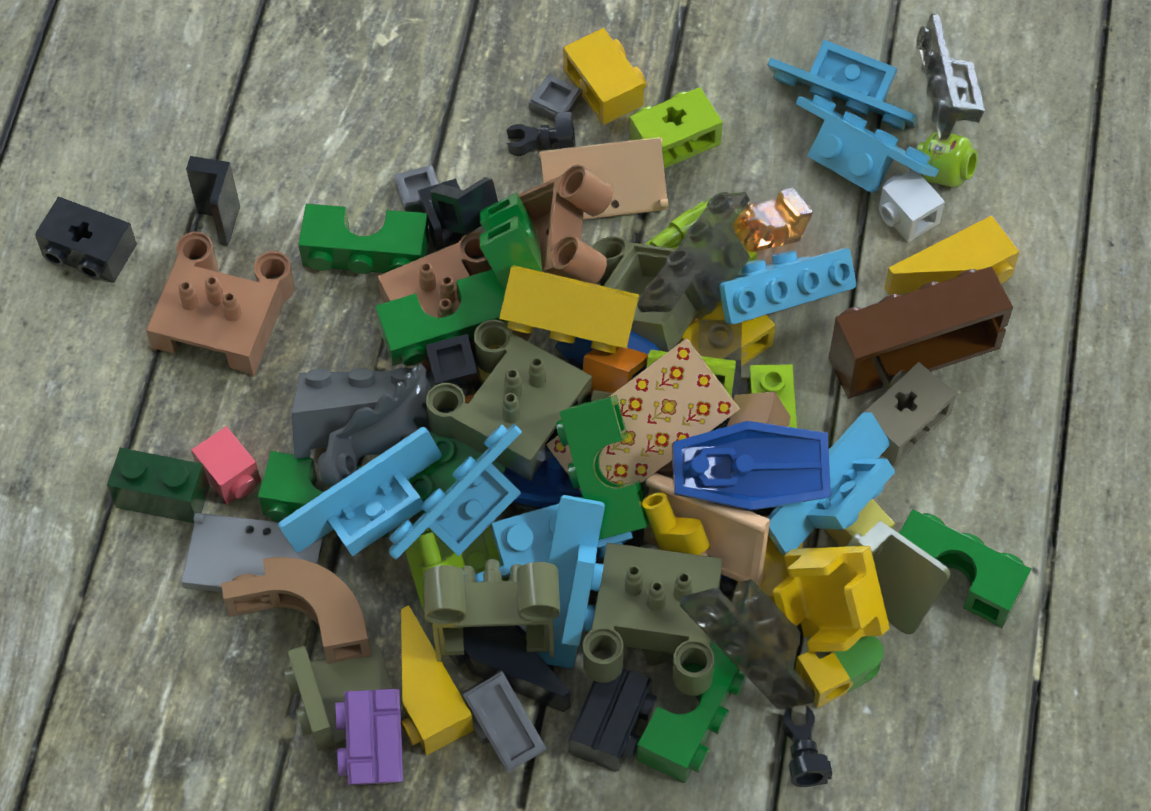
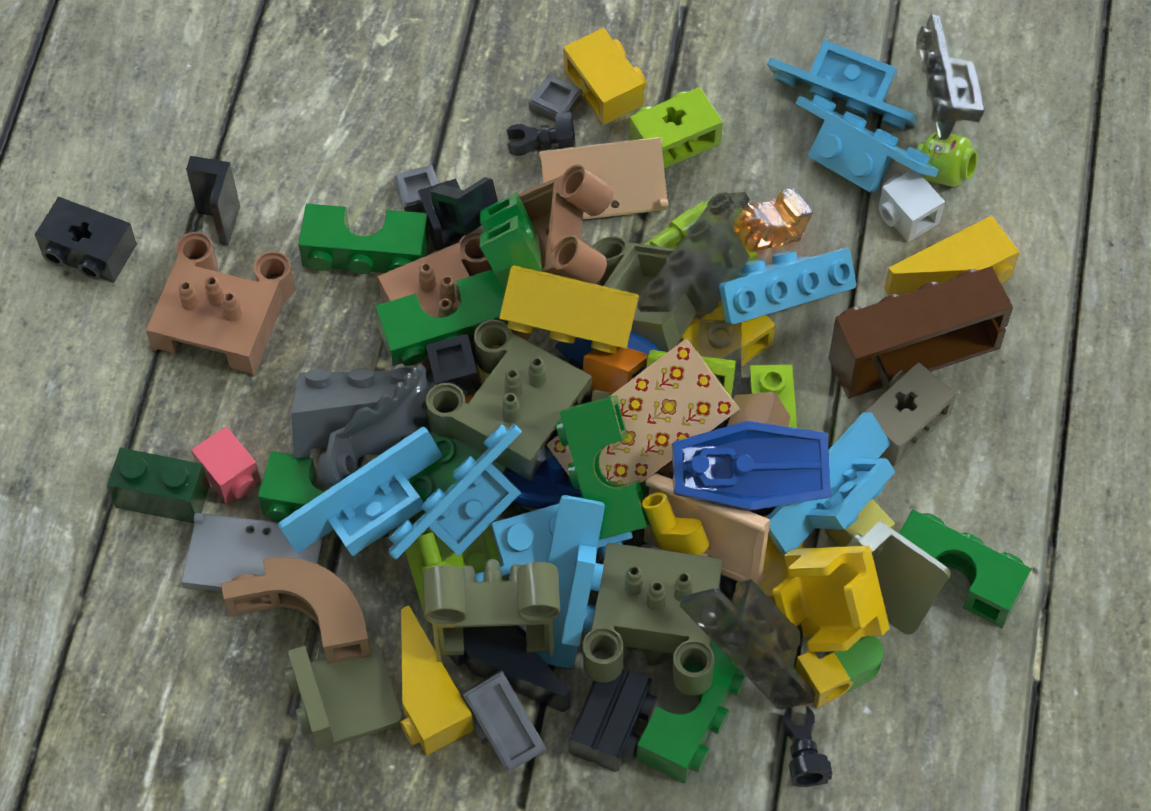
(372, 737): medium lavender brick -> none

